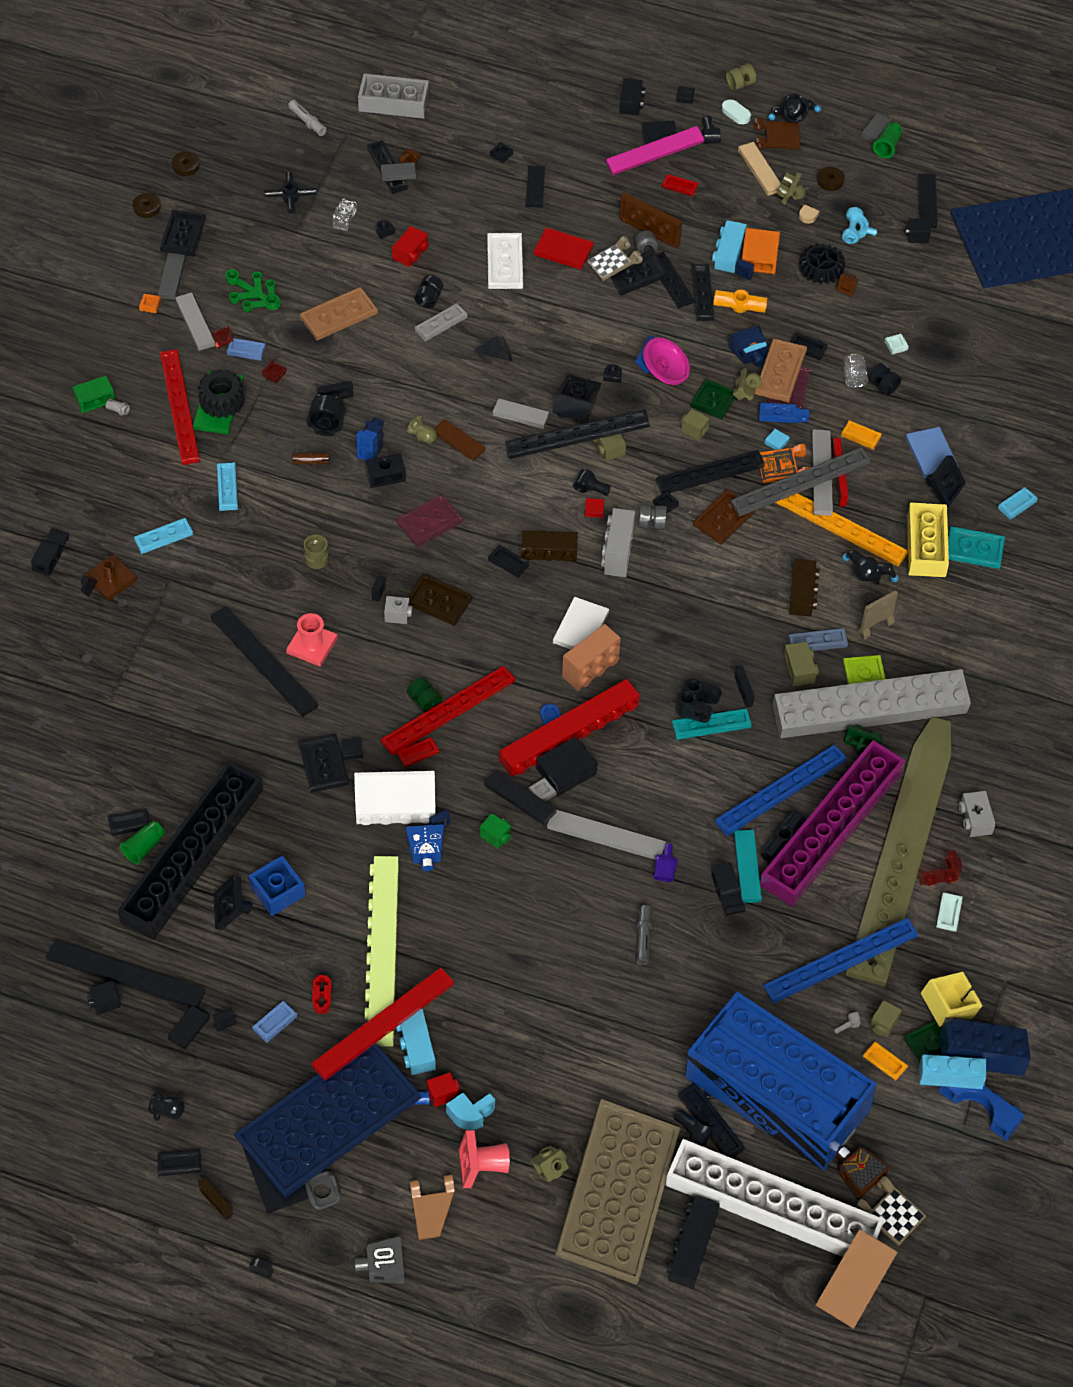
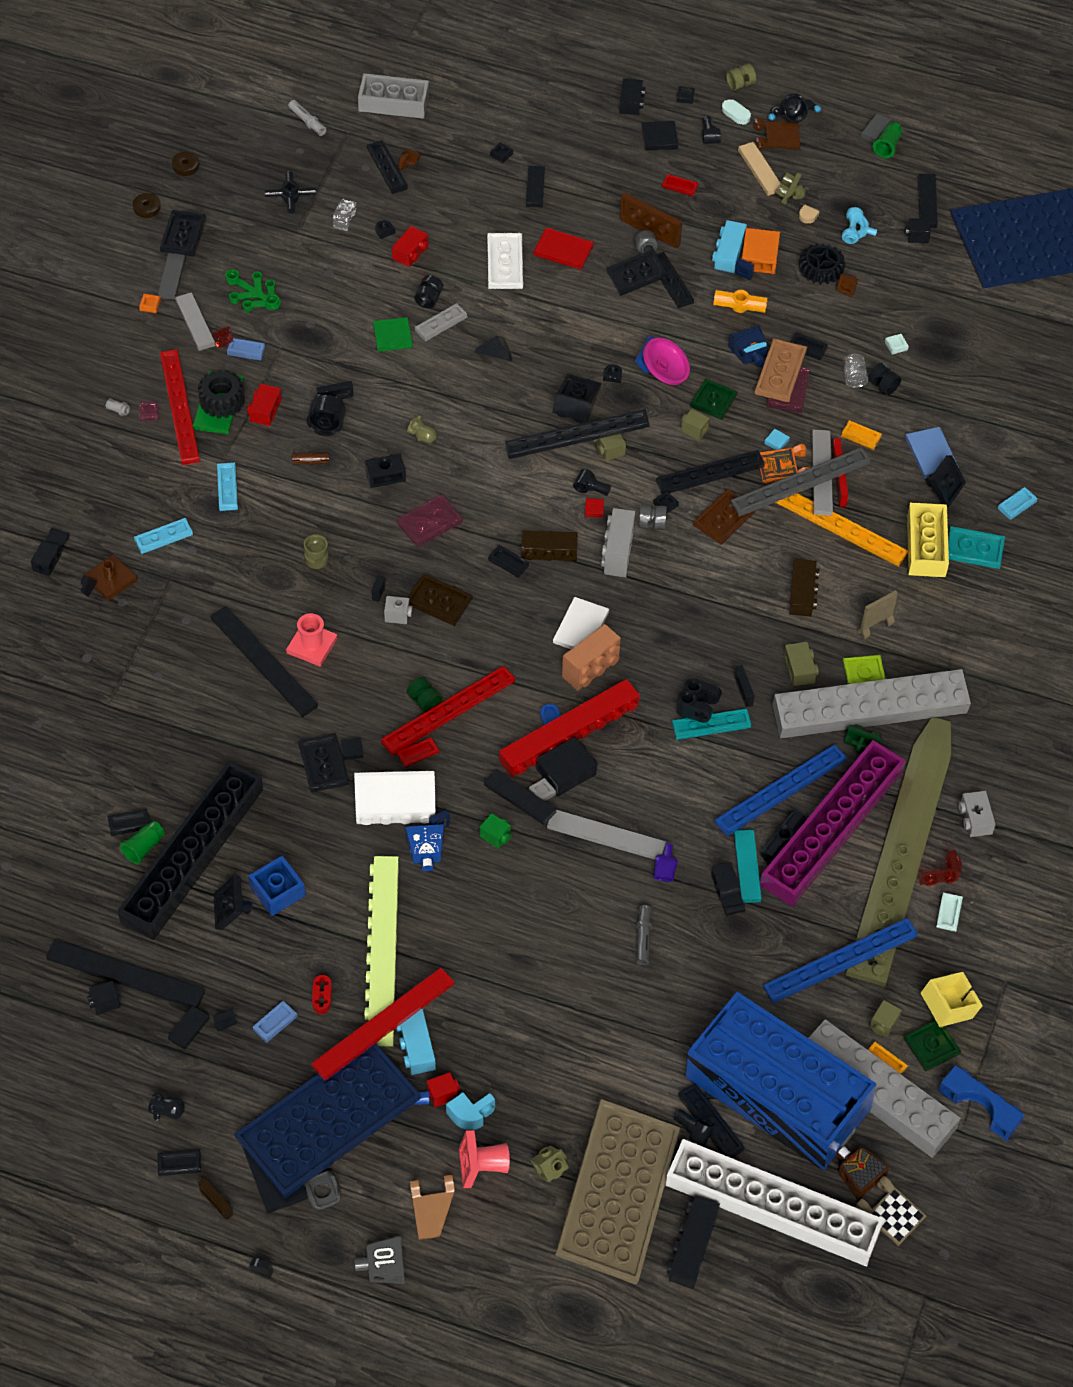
(93, 394): green brick -> none
(149, 411): none -> clear pink tile
(264, 404): none -> red brick
(274, 372): clear red tile -> none
(338, 313): medium nougat tile -> none
(371, 441): blue hips -> none
(392, 334): none -> green tile
(400, 171): dark grey tile -> none
(459, 440): reddish brown tile -> none
(521, 413): light grey tile -> none
(614, 259): flag -> none
(655, 150): dark pink tile -> none
(702, 292): black tile -> none
(746, 385): olive hips -> none
(782, 413): blue hinge -> none
(821, 639): sand blue tile -> none
(830, 178): dark brown piece -> none
(854, 1022): light grey hand -> none
(856, 1278): medium nougat tile -> none
(869, 568): black piece -> none
(896, 1098): none -> light grey brick
(952, 1071): medium azure brick -> none
(1002, 1046): dark blue brick -> none

